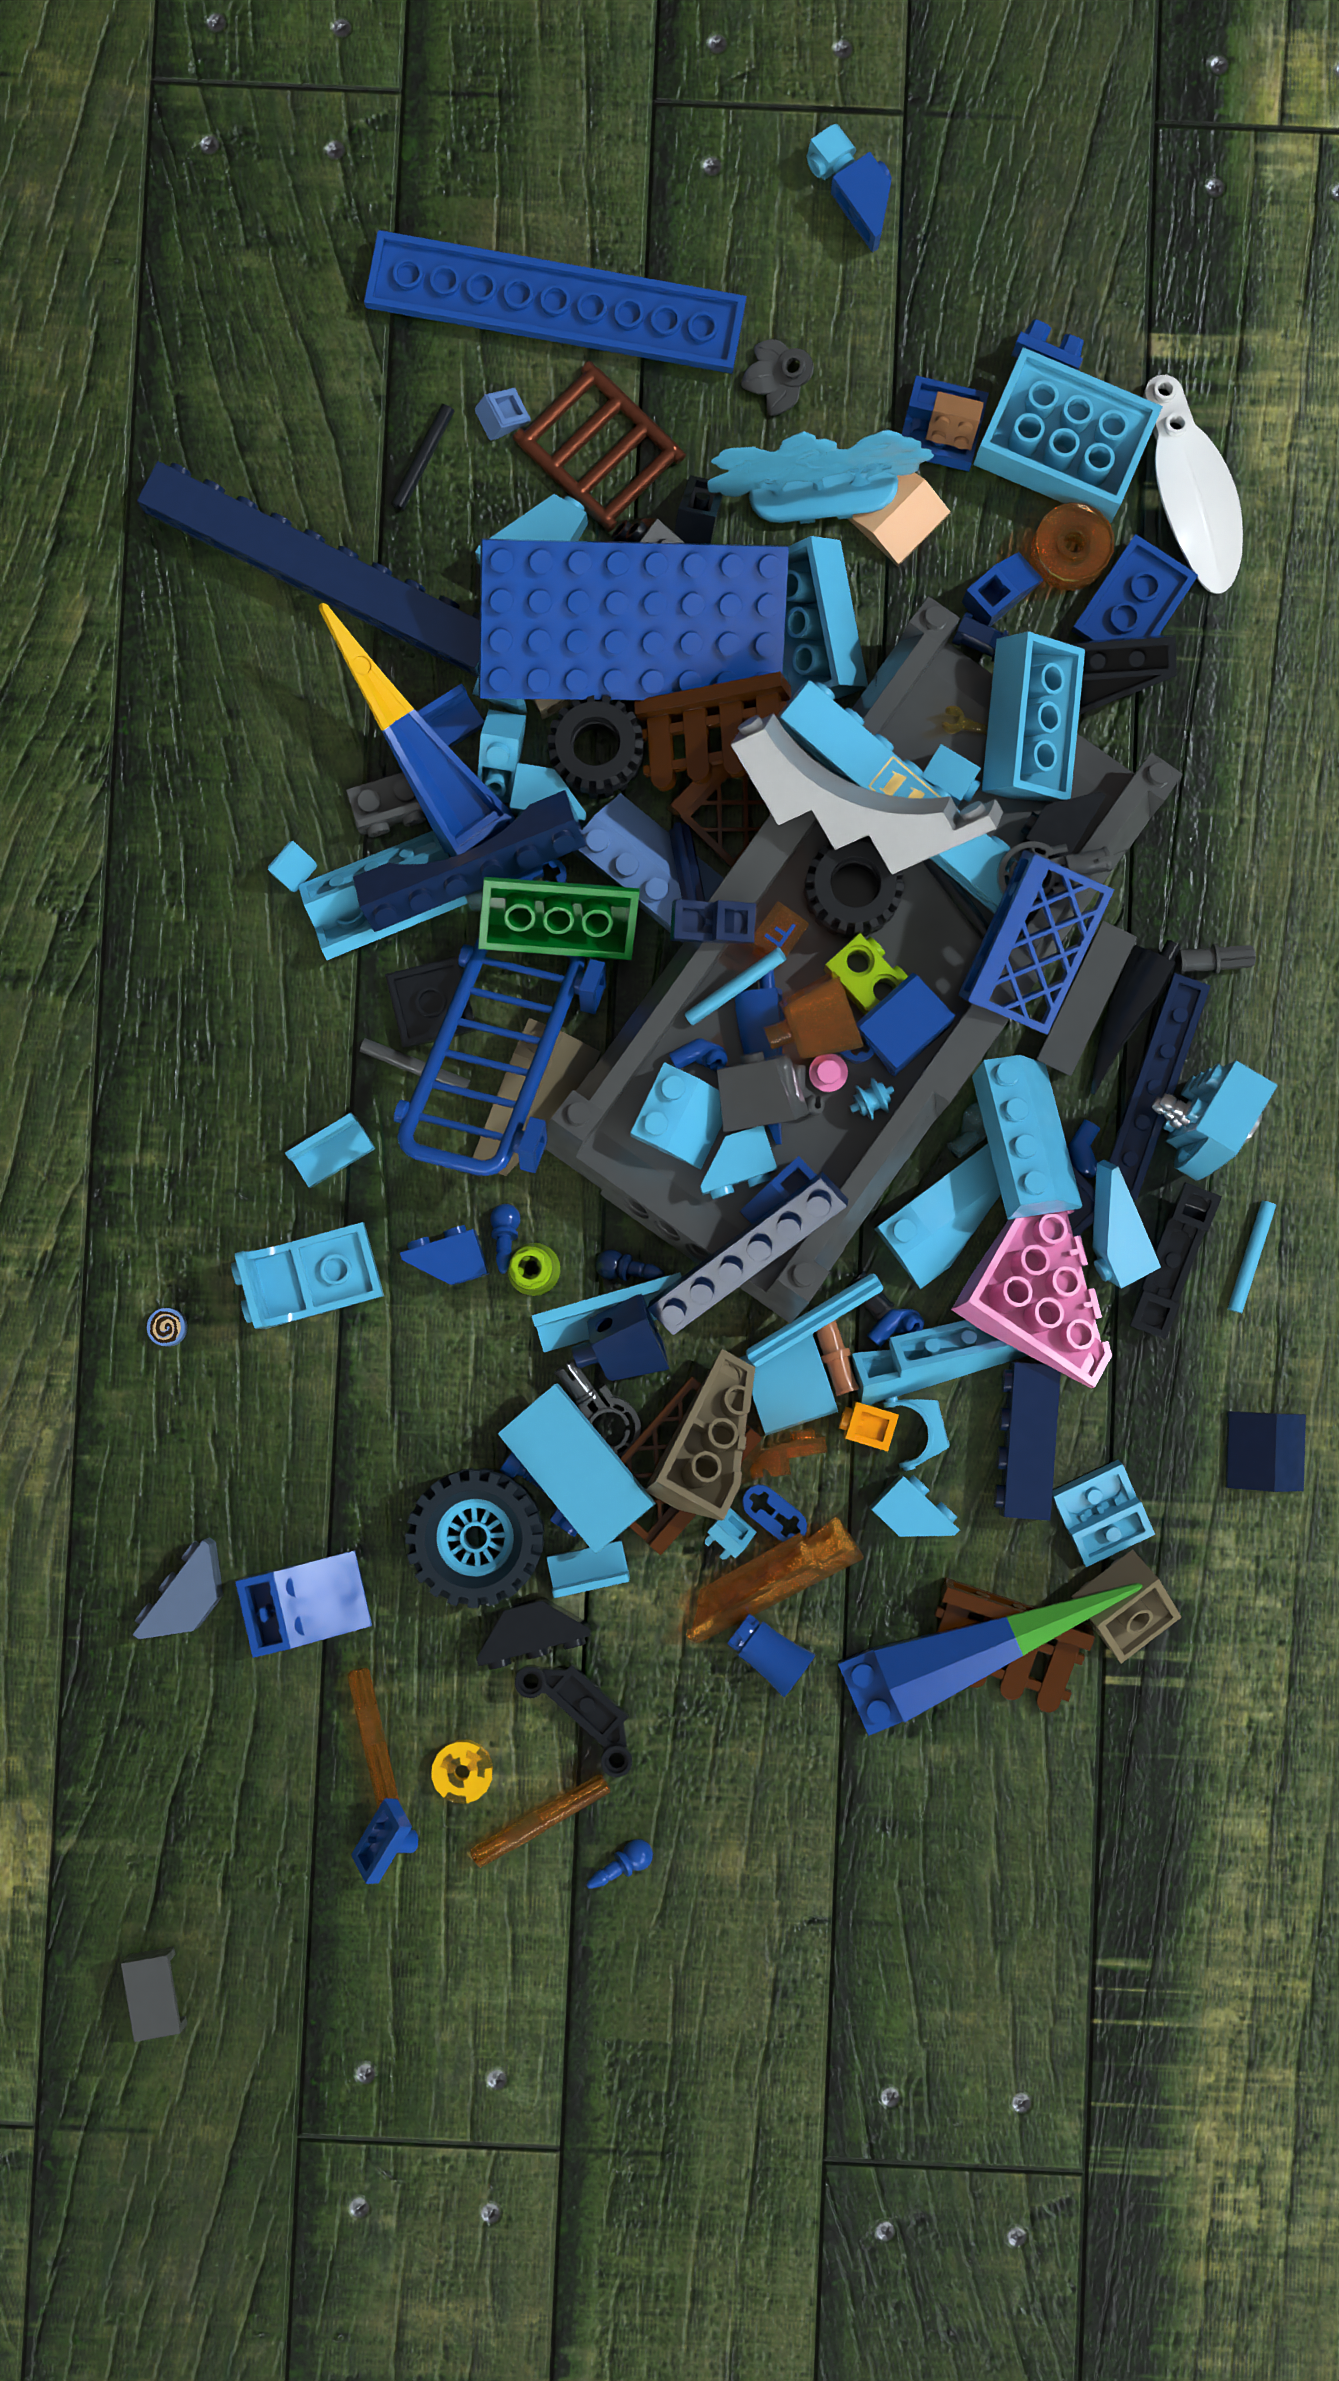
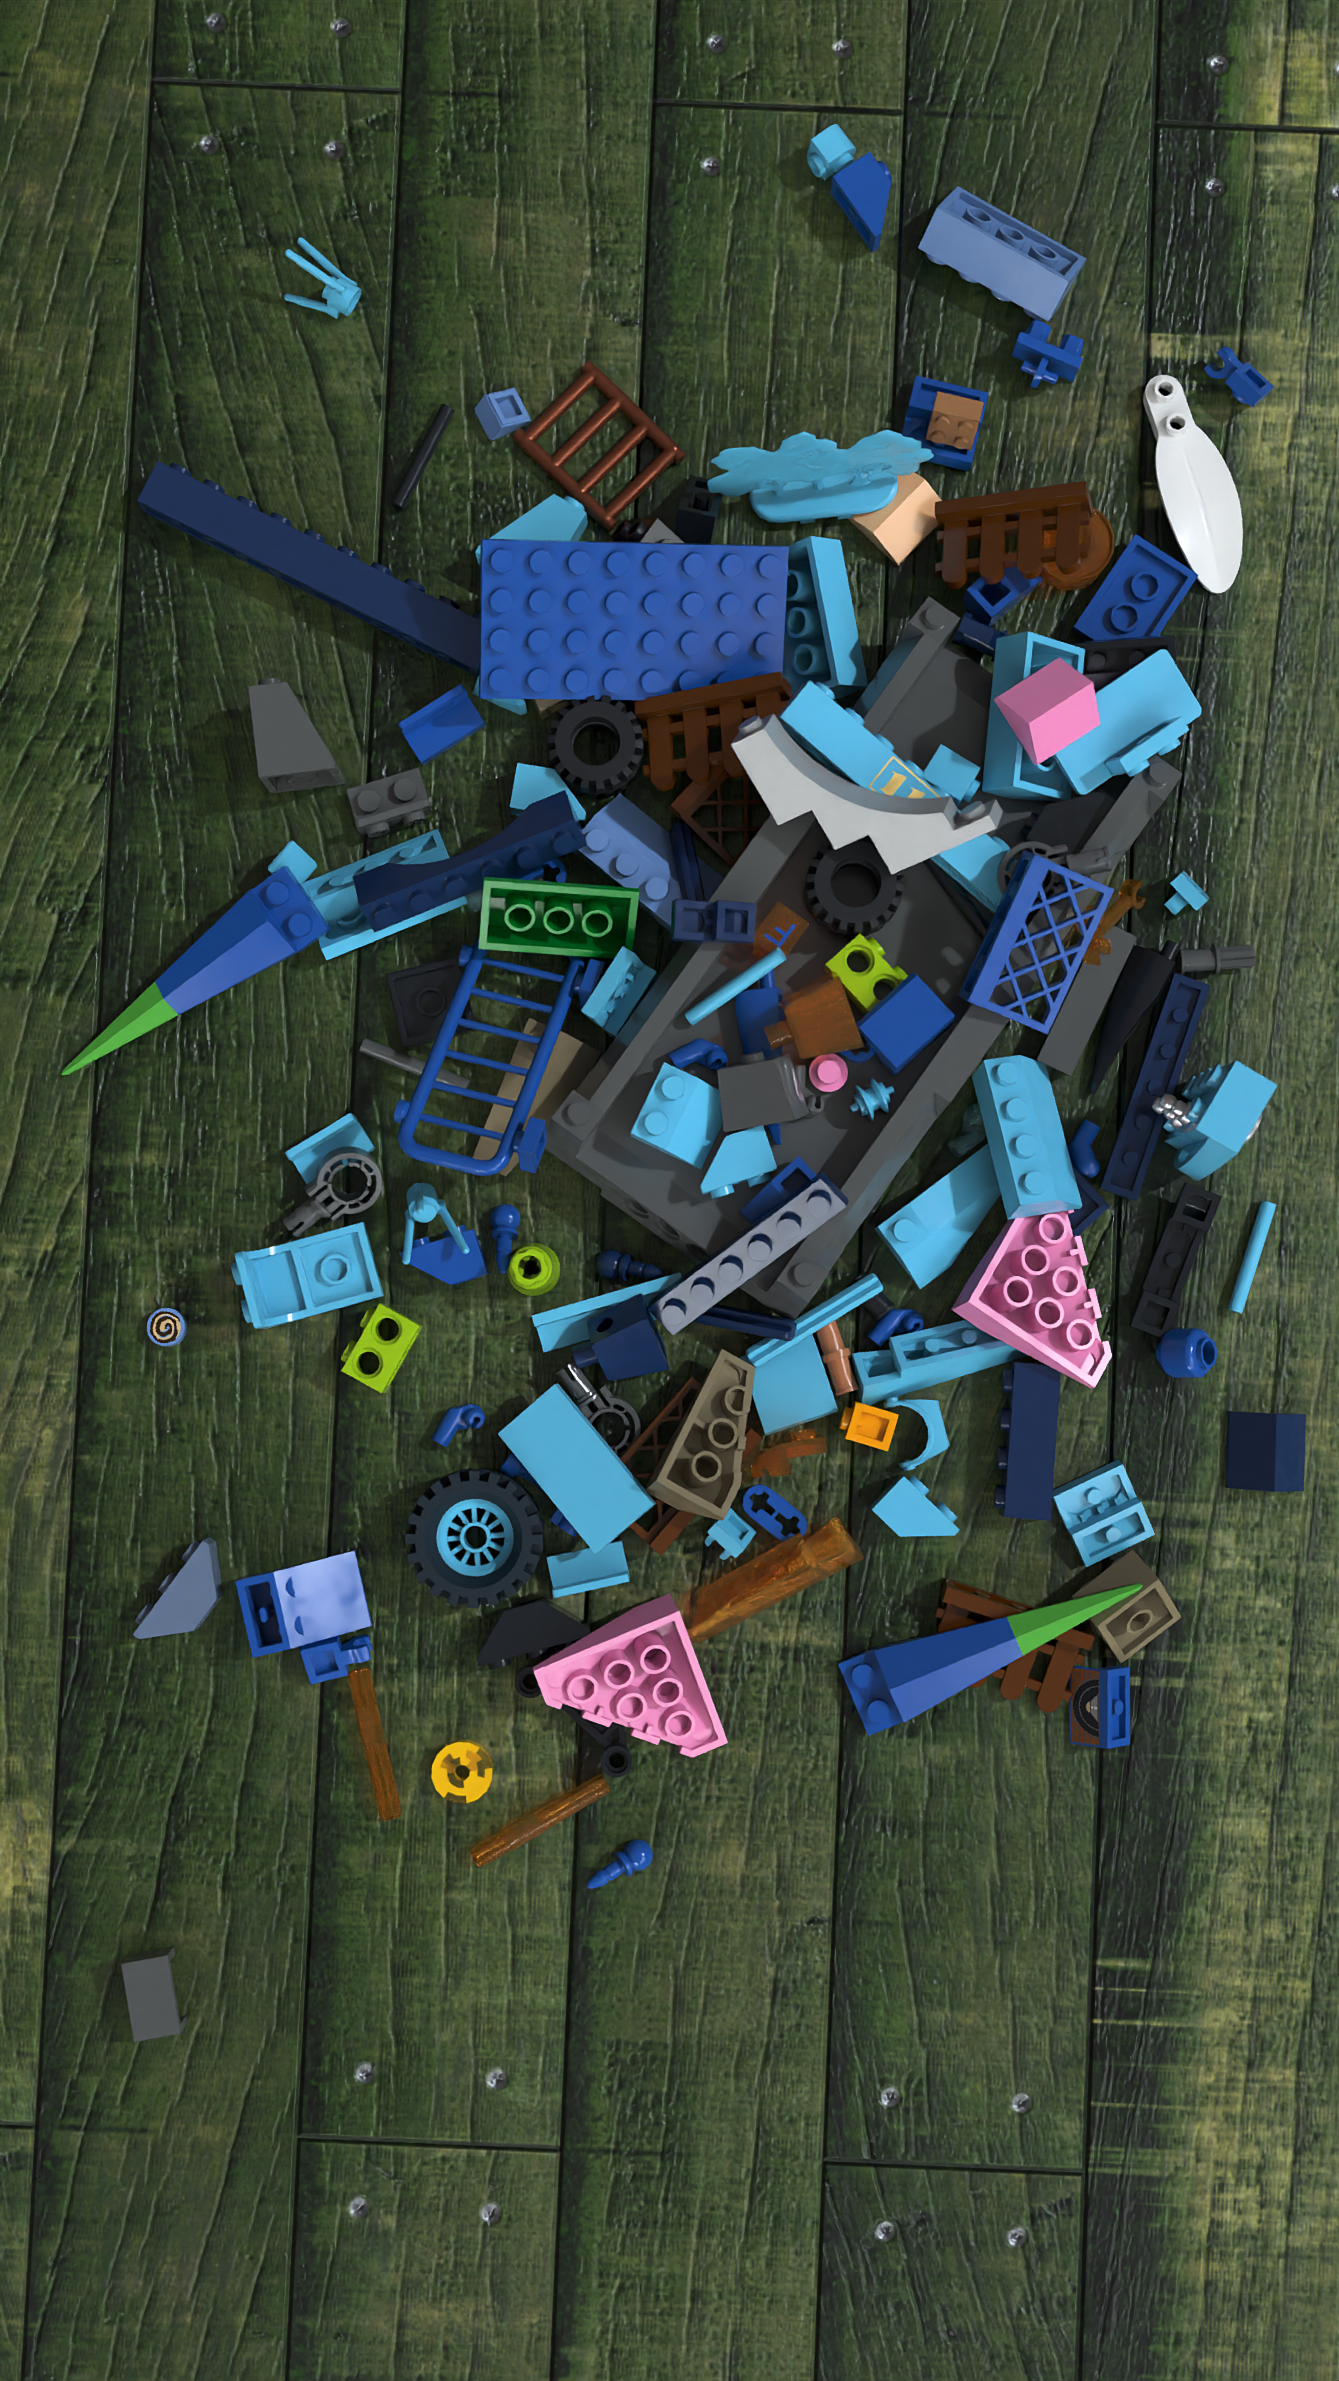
(249, 938): none -> blue plate
(287, 743): none -> dark grey slope
(330, 1658): none -> blue plate
(339, 291): none -> medium azure plant
(339, 1201): none -> dark grey pin
(382, 1840): blue tile -> none
(390, 1353): none -> lime brick
(423, 1207): none -> medium azure plant
(450, 794): blue plate -> none
(456, 1419): none -> blue arm
(501, 751): medium azure slope -> none
(555, 301): blue plate -> none
(619, 992): none -> medium azure slope
(638, 1676): none -> bright pink slope
(749, 1322): none -> dark blue axle
(771, 1654): blue plant -> none
(772, 376): dark grey plate -> none
(963, 723): clear yellow hand -> none
(1001, 254): none -> medium blue slope
(1013, 513): none -> reddish brown fence
(1050, 709): none -> bright pink slope
(1067, 434): medium azure slope -> none
(1099, 1706): none -> panel
(1118, 1232): medium azure slope -> none
(1126, 900): none -> clear orange bar
(1138, 717): none -> medium azure bracket
(1186, 1353): none -> blue head
(1187, 892): none -> medium azure tile
(1244, 380): none -> blue plate

